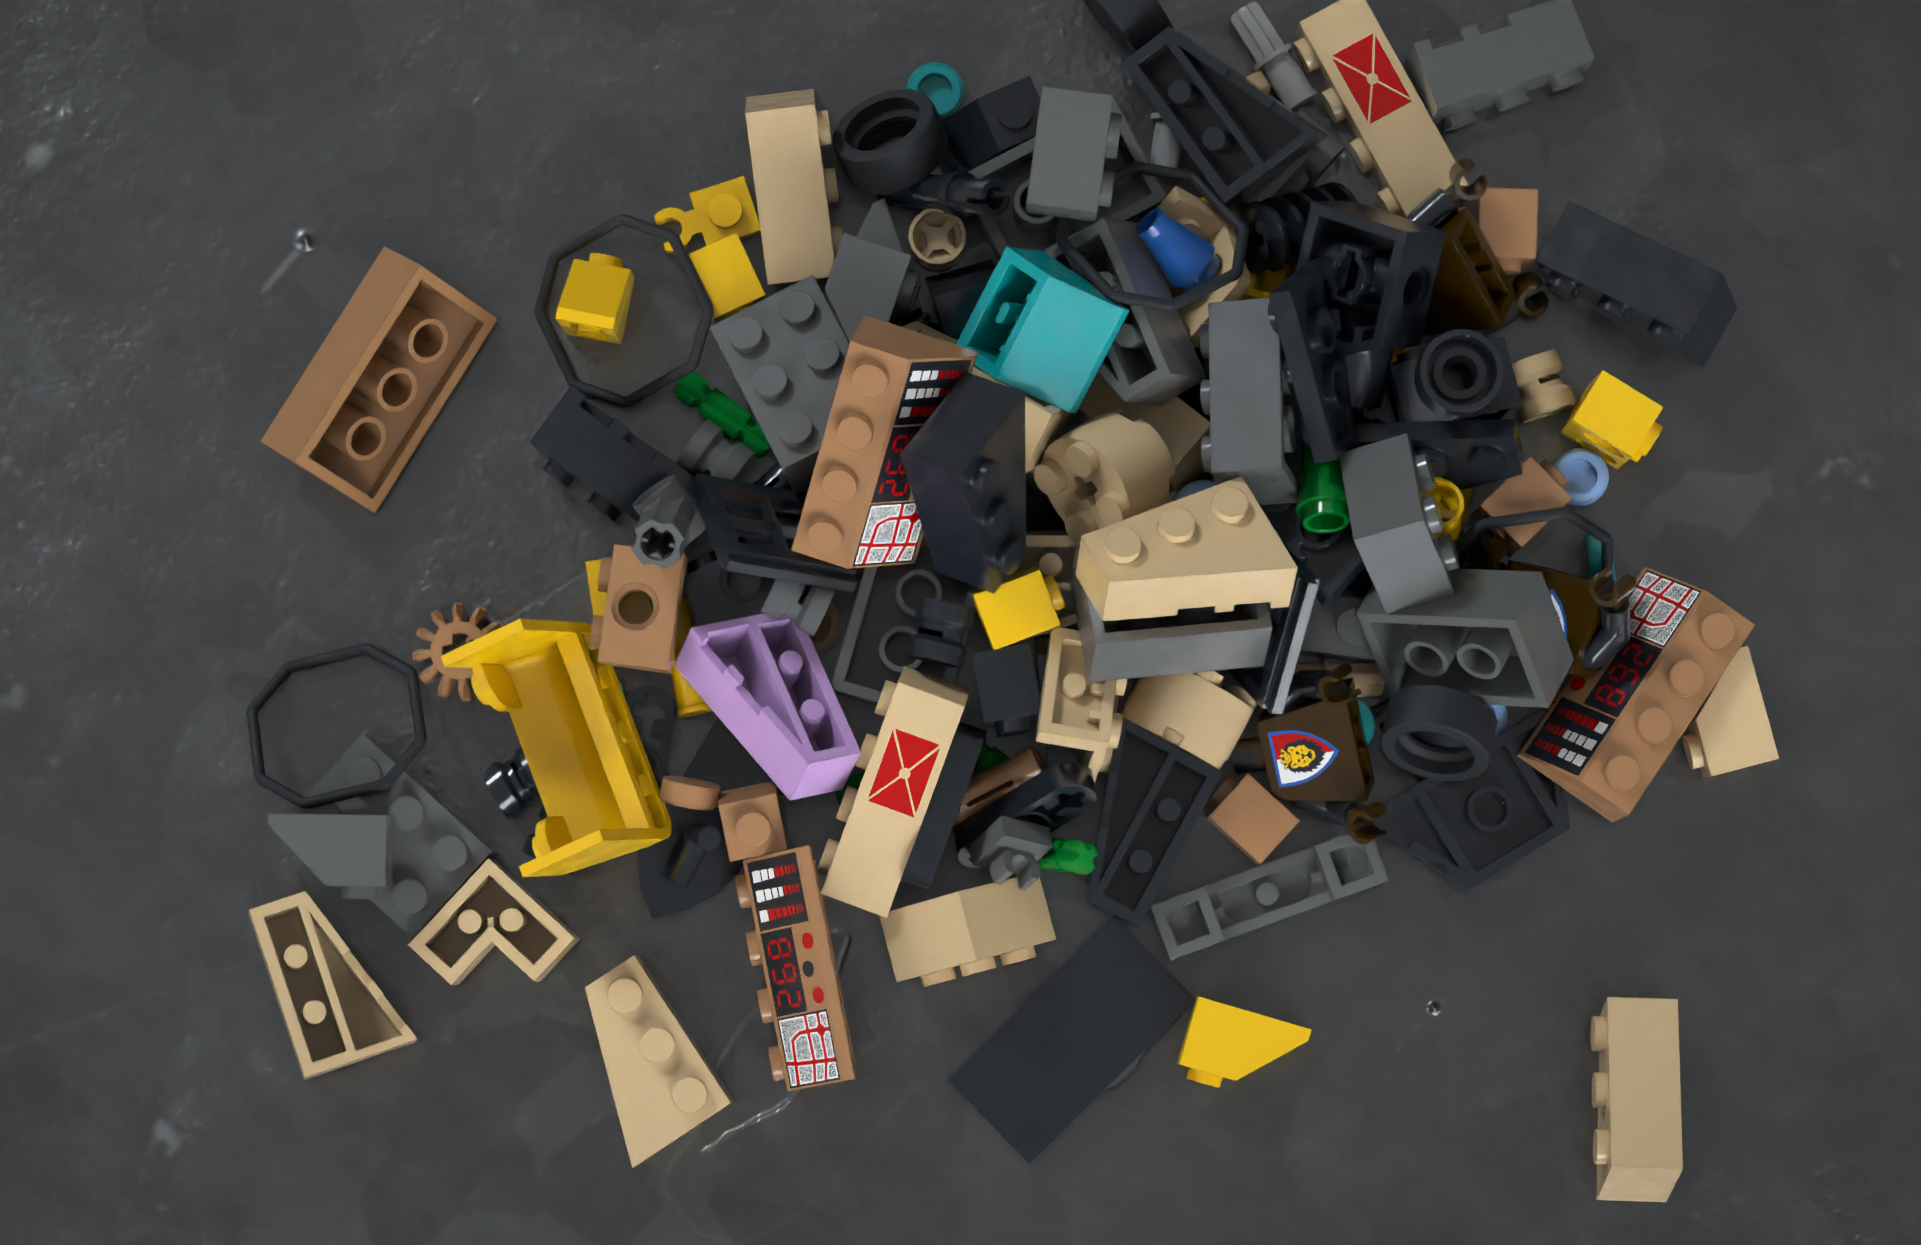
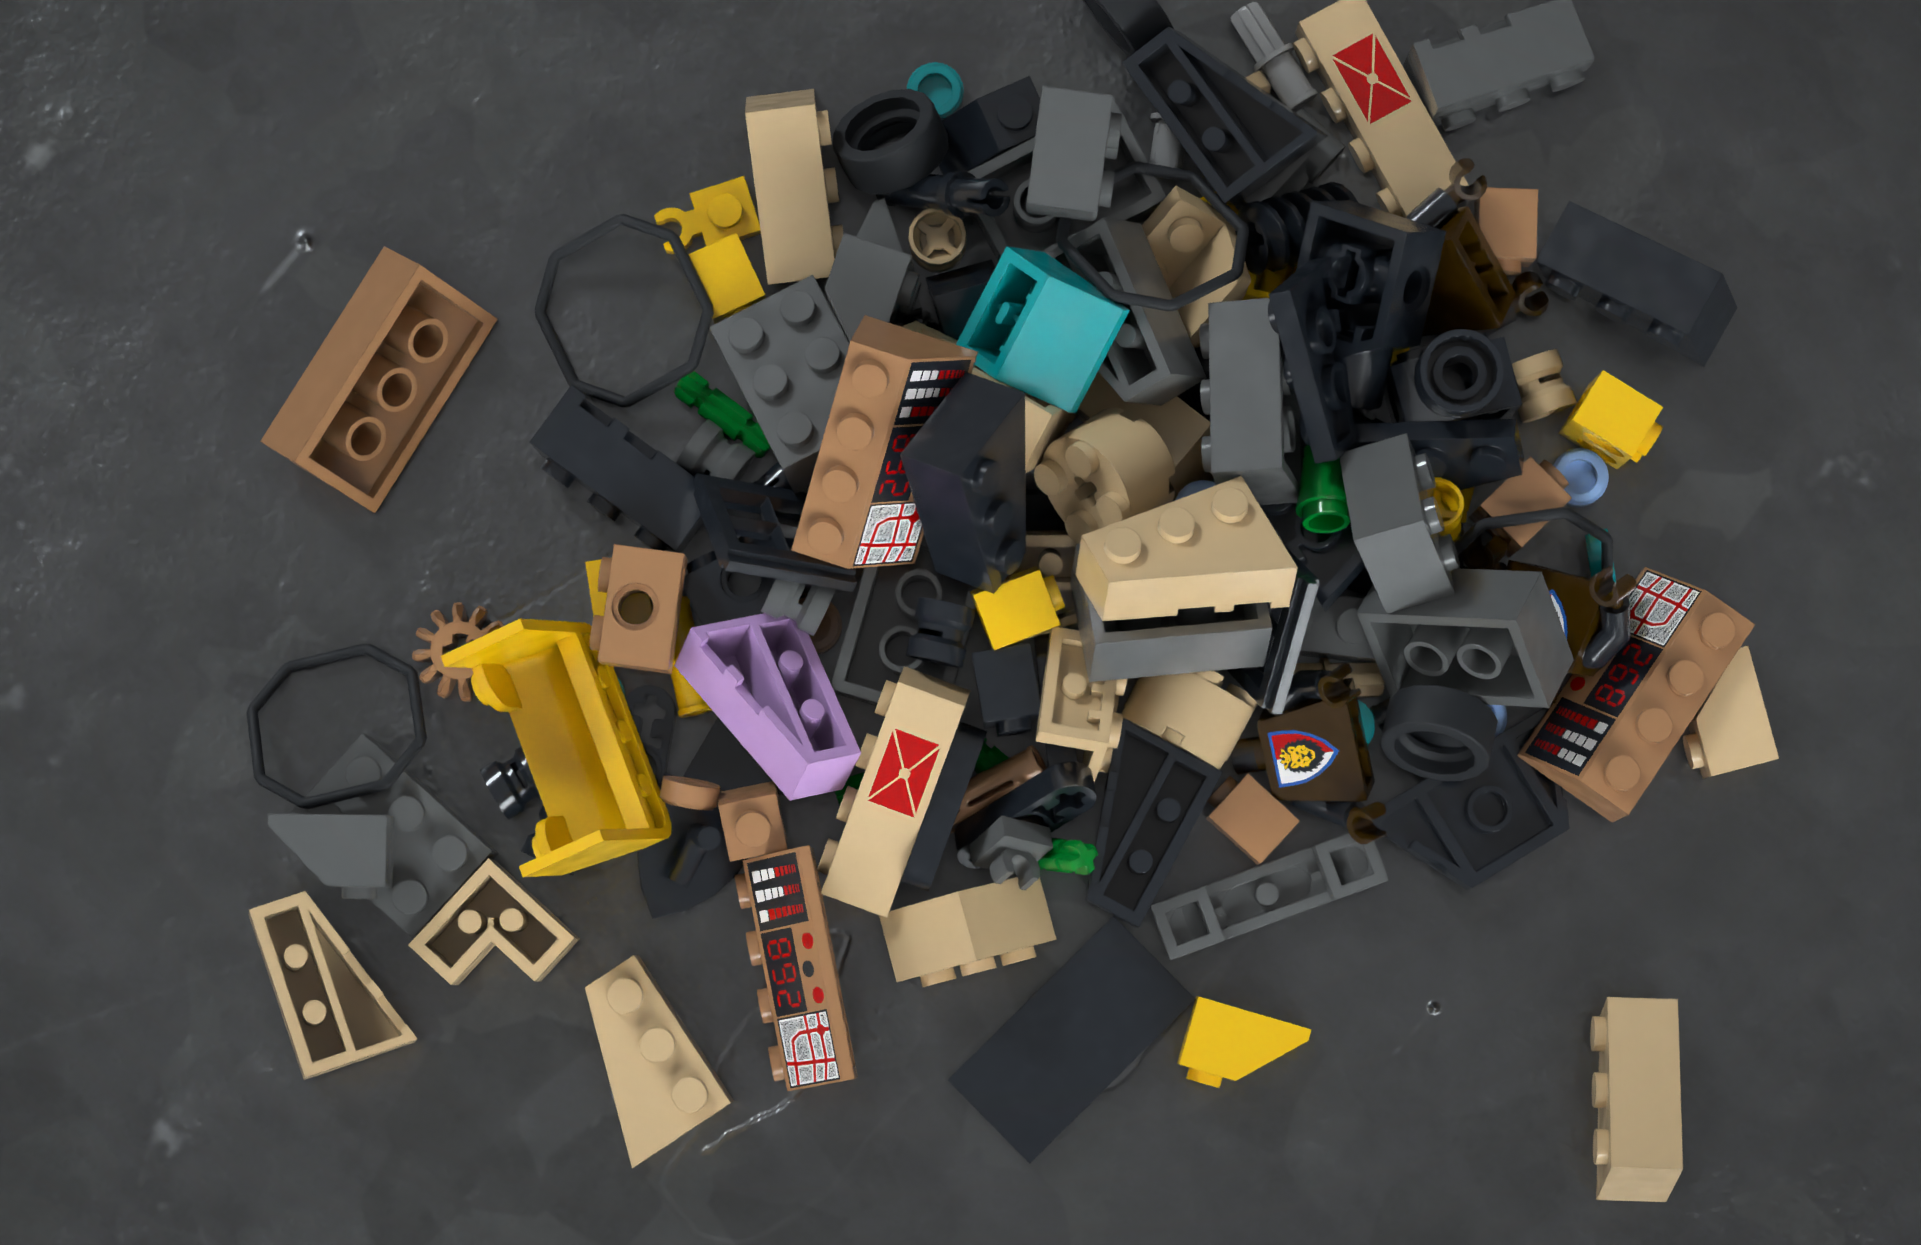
(596, 299): yellow slope -> none
(666, 523): dark grey piece -> none
(1180, 253): blue cone -> none

